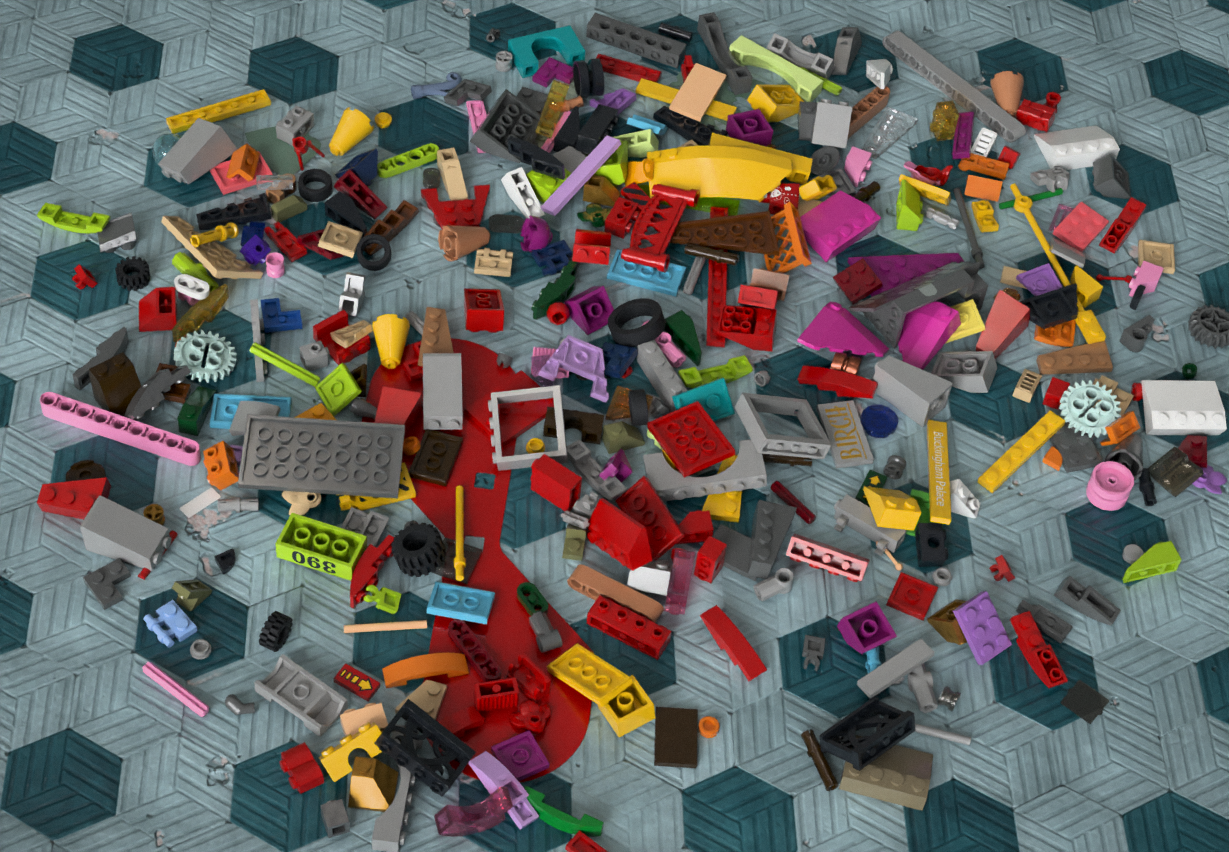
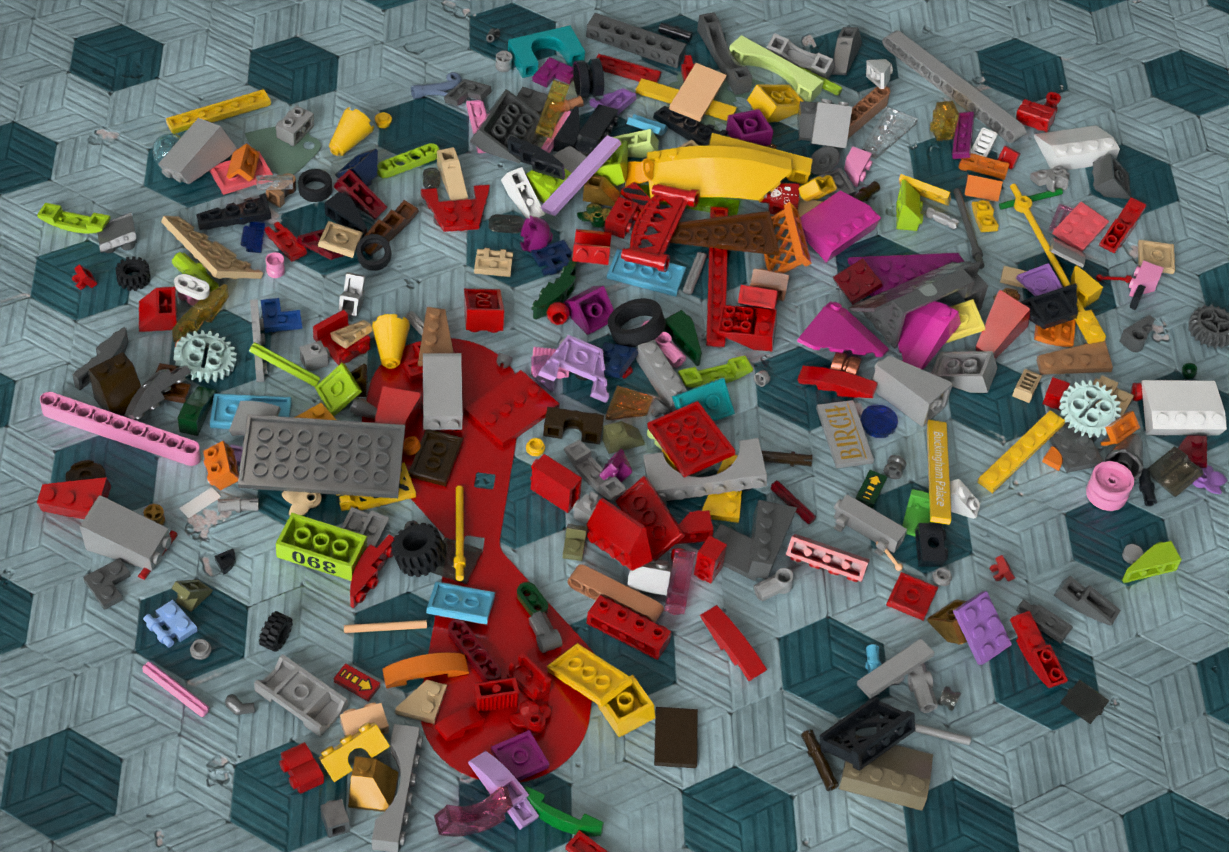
(220, 233): yellow pin -> none
(255, 251): dark purple brick -> none
(288, 208): olive piece -> none
(301, 147): red plant -> none
(386, 599): lime plate -> none
(405, 753): black fence -> none
(461, 240): nougat cone -> none
(526, 460): light grey window -> none
(575, 519): light grey axle -> none
(638, 407): black tyre -> none
(707, 253): dark brown pin -> none
(708, 727): orange tile -> none
(813, 447): light grey window -> none
(813, 651): dark grey plate -> none
(866, 628): magenta slope -> none
(892, 508): yellow slope -> none
(928, 174): red hair -> none
(1007, 90): nougat cone -> none

